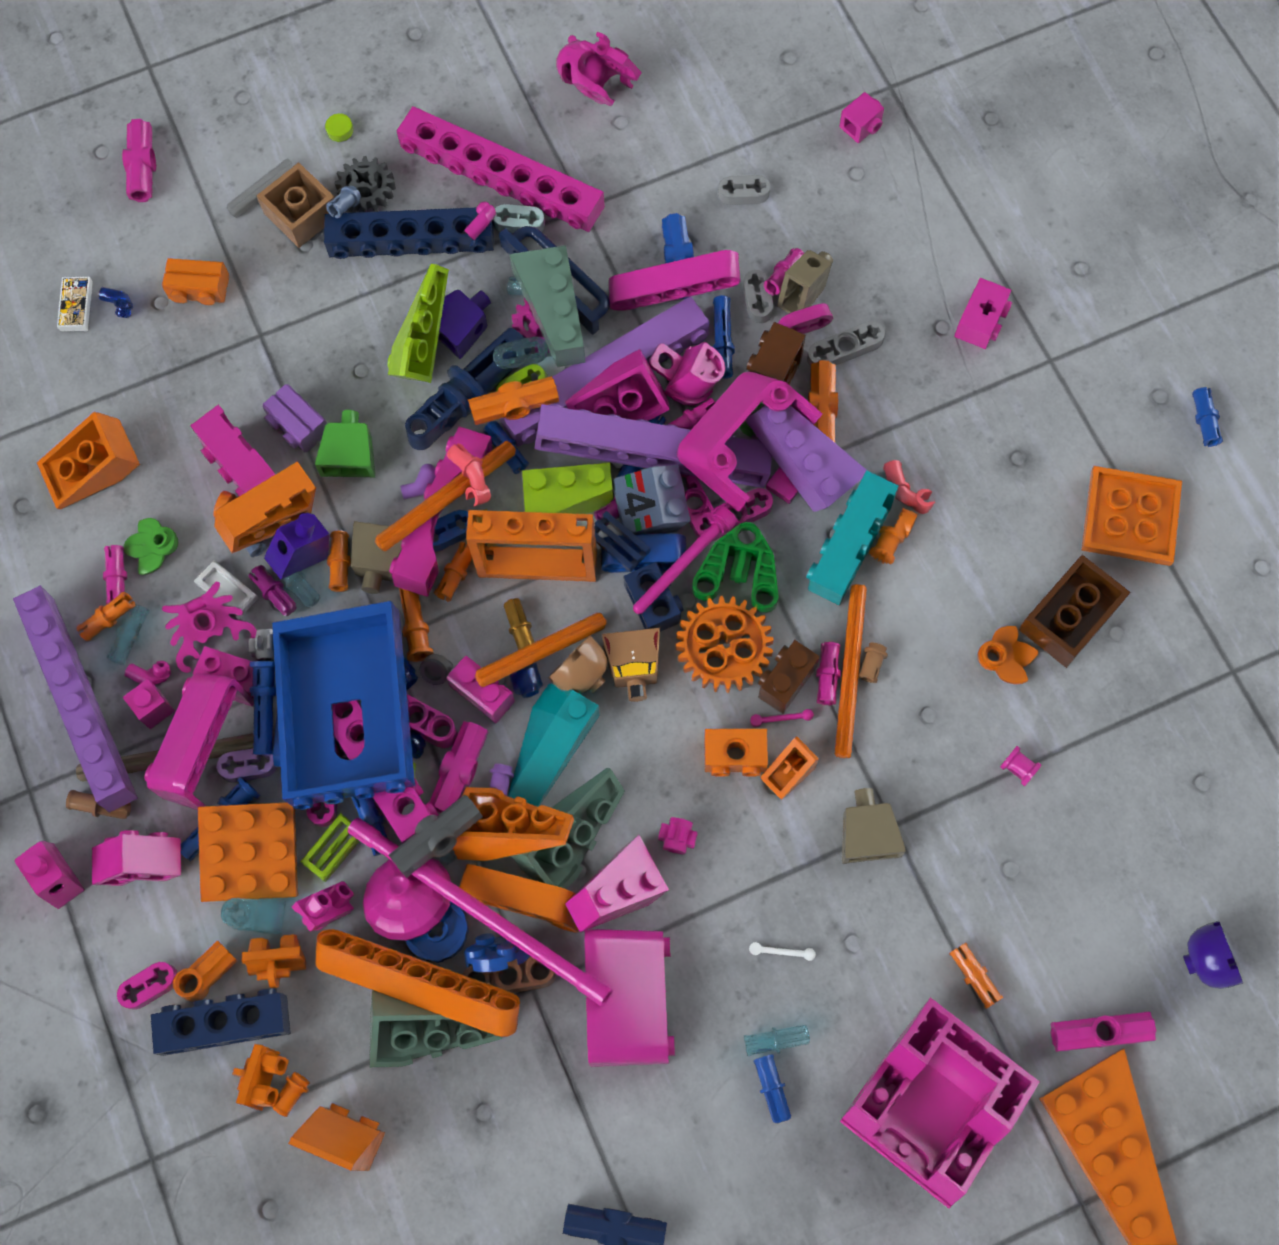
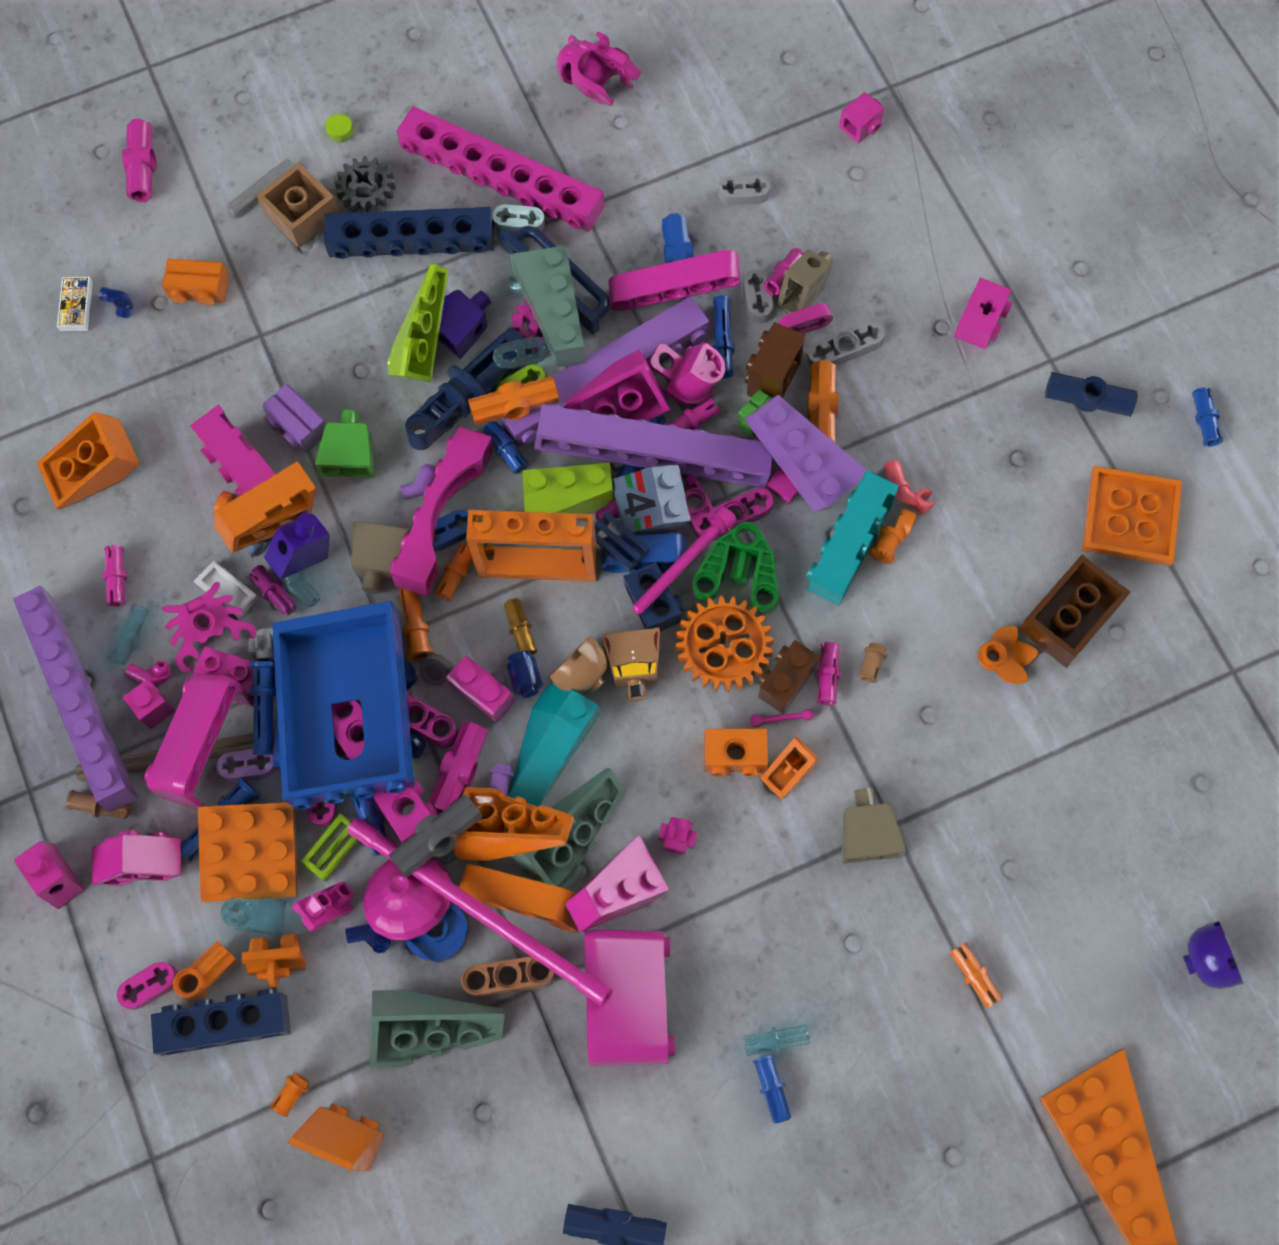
(105, 616): orange pin -> none
(148, 546): bright green plate -> none
(257, 1076): orange hips -> none
(338, 561): orange pin -> none
(348, 197): sand blue pin -> none
(366, 933): none -> clear blue arm
(417, 982): orange beam -> none
(441, 499): orange axle -> none
(471, 469): coral piece -> none
(485, 215): dark pink arm -> none
(492, 953): blue plate -> none
(540, 649): orange axle -> none
(704, 446): dark pink windscreen -> none
(755, 949): white hinge -> none
(850, 671): orange axle -> none
(940, 1103): dark pink slope -> none
(1020, 766): dark pink bush -> none
(1108, 397): none -> dark blue piece
(1122, 1030): dark pink piece -> none

